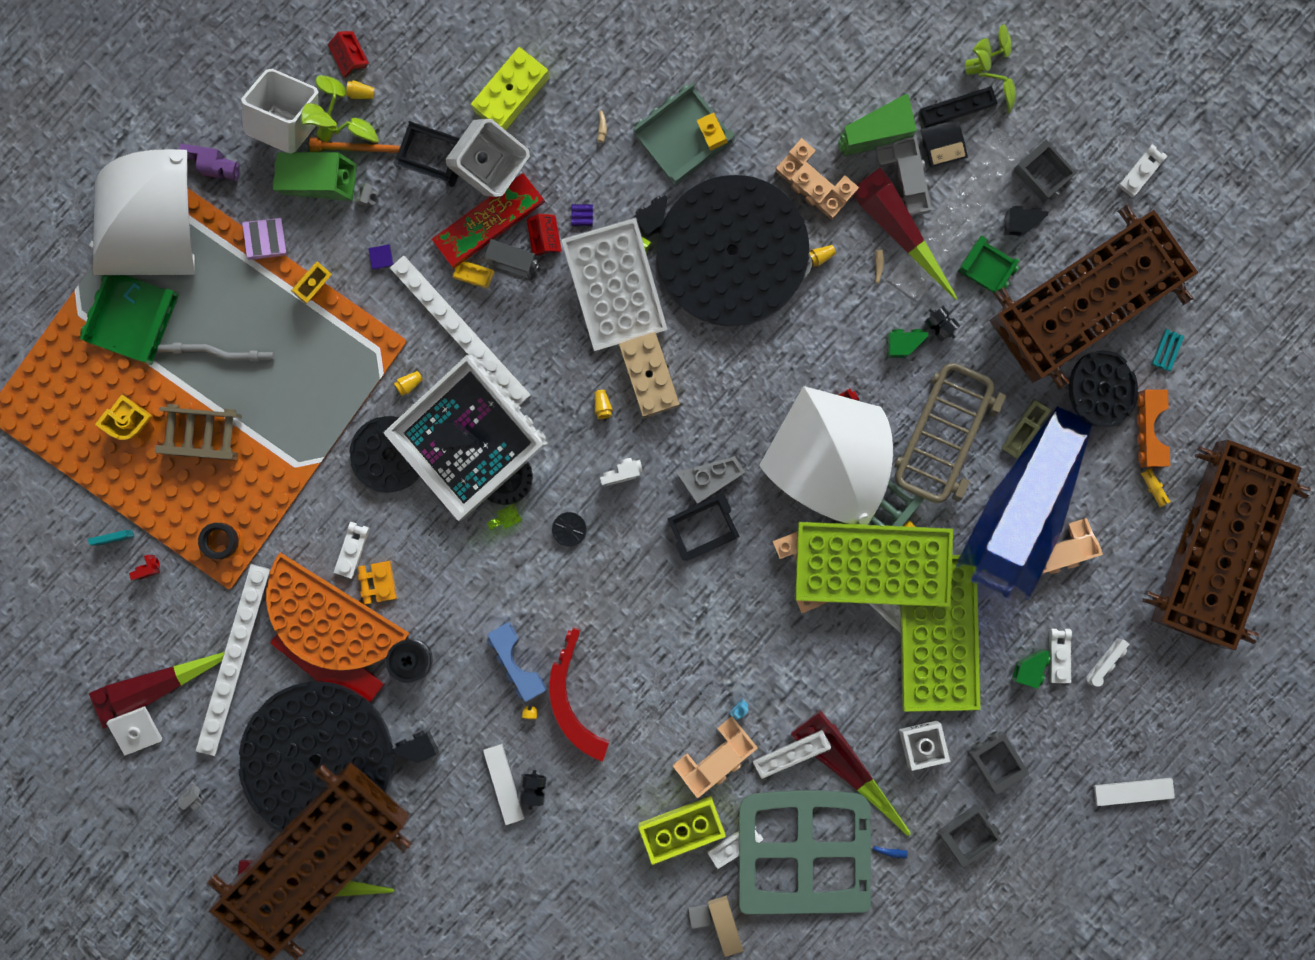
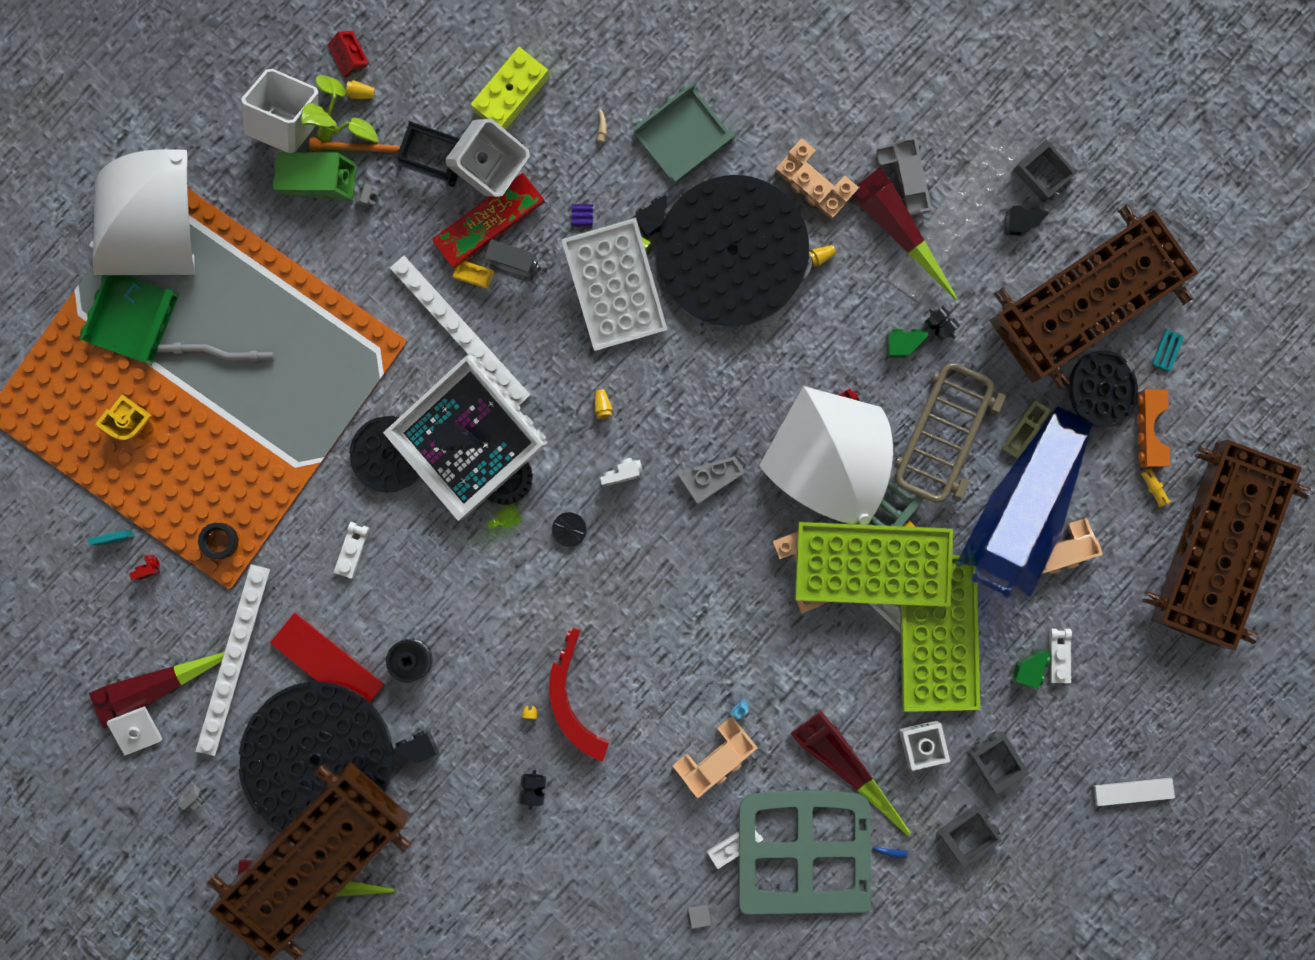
(187, 448): dark tan fence -> none
(211, 162): medium lavender plate -> none
(264, 239): lavender tile -> none
(311, 282): yellow brick -> none
(325, 622): orange plate -> none
(381, 257): dark purple piece -> none
(383, 582): light orange plate -> none
(407, 383): yellow cone -> none
(503, 784): white tile -> none
(528, 683): medium blue arch -> none
(543, 234): red panel -> none
(653, 393): tan brick -> none
(666, 841): neon yellow brick -> none
(712, 131): yellow plate -> none
(725, 509): black piece -> none
(725, 926): tan slope -> none
(792, 754): white tile -> none
(879, 127): bright green slope -> none
(879, 260): tan helmet -> none
(944, 143): black slope -> none
(958, 106): black tile -> none
(983, 63): lime plant -> none
(988, 266): green panel -> none
(1106, 663): white plate -> none
(1142, 171): white plate -> none

